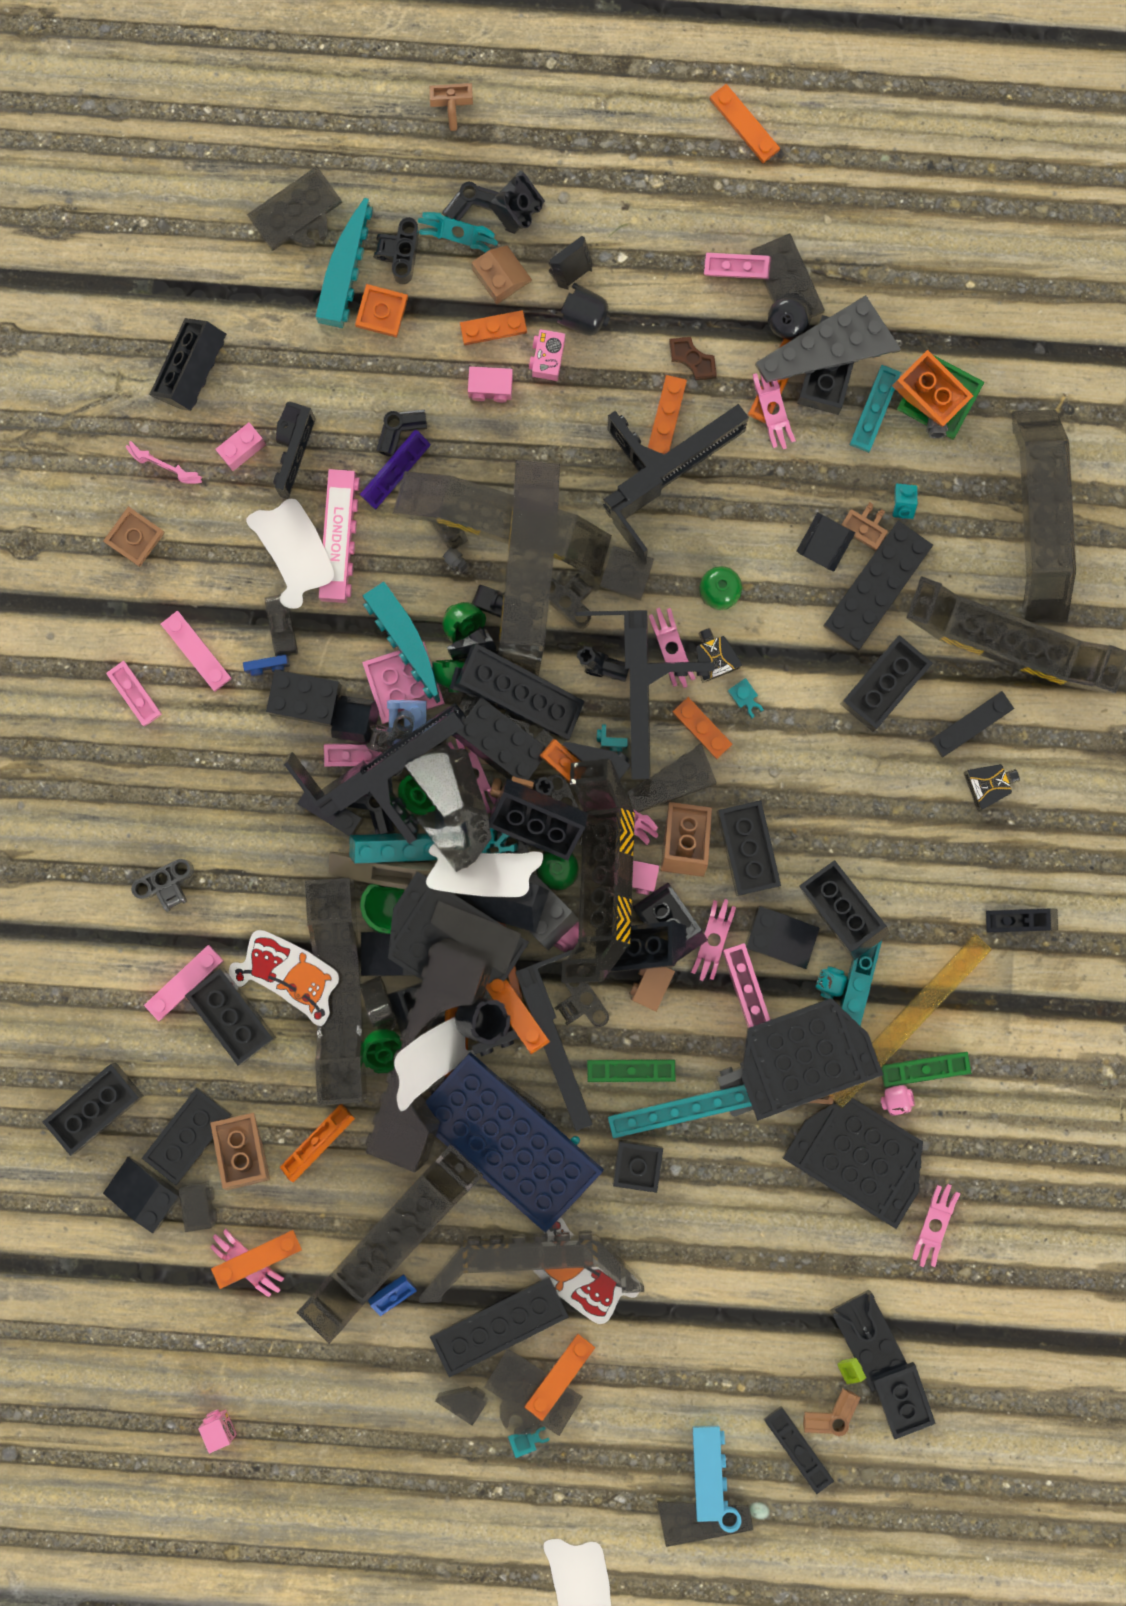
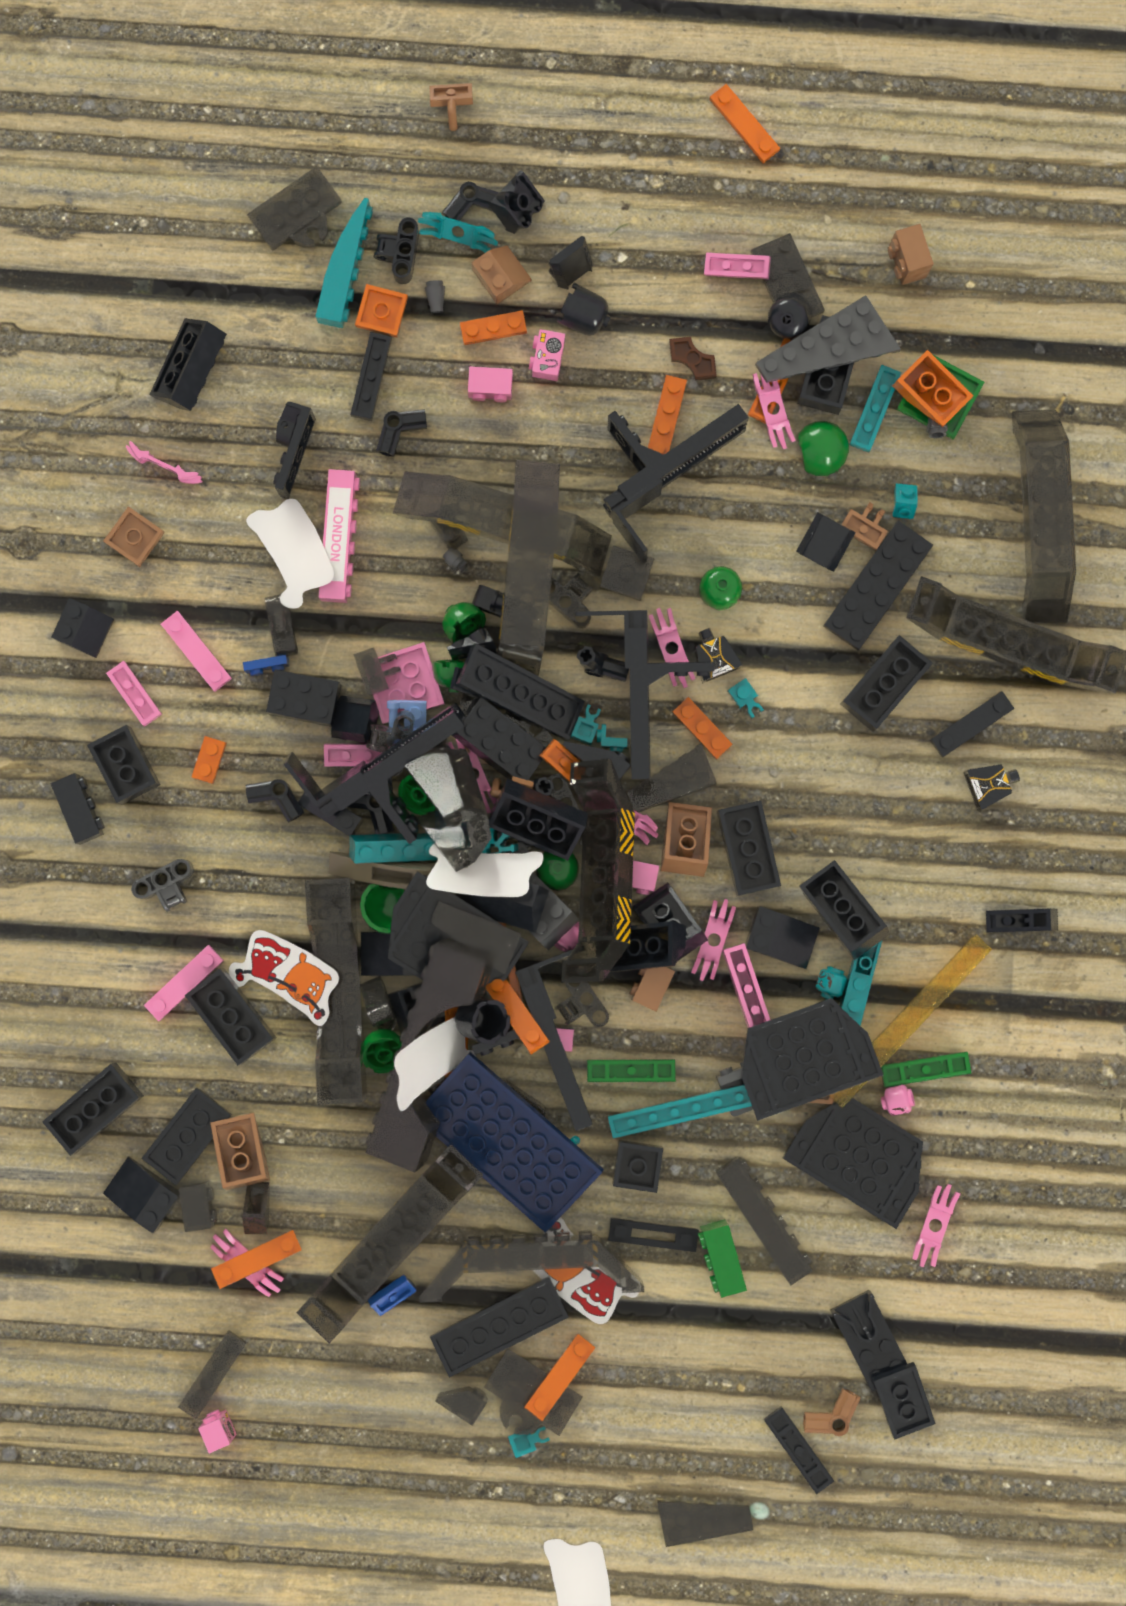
(78, 808): none -> black brick
(82, 628): none -> black slope
(123, 764): none -> black brick
(209, 760): none -> orange plate
(212, 1374): none -> clear smoke plate
(240, 446): bright pink brick -> none
(256, 1208): none -> clear smoke slope
(266, 792): none -> black piece
(317, 1143): orange plate -> none
(371, 376): none -> black plate
(372, 672): none -> clear smoke hinge
(394, 469): dark purple plate -> none
(402, 635): teal slope -> none
(435, 294): none -> dark grey cone
(566, 1037): none -> bright pink tile
(585, 727): none -> teal plate
(685, 1237): none -> black container
(708, 1477): medium azure hinge -> none
(722, 1258): none -> green brick
(764, 1221): none -> clear smoke brick
(823, 447): none -> green cylinder
(851, 1371): lime plate -> none
(910, 254): none -> medium nougat brick

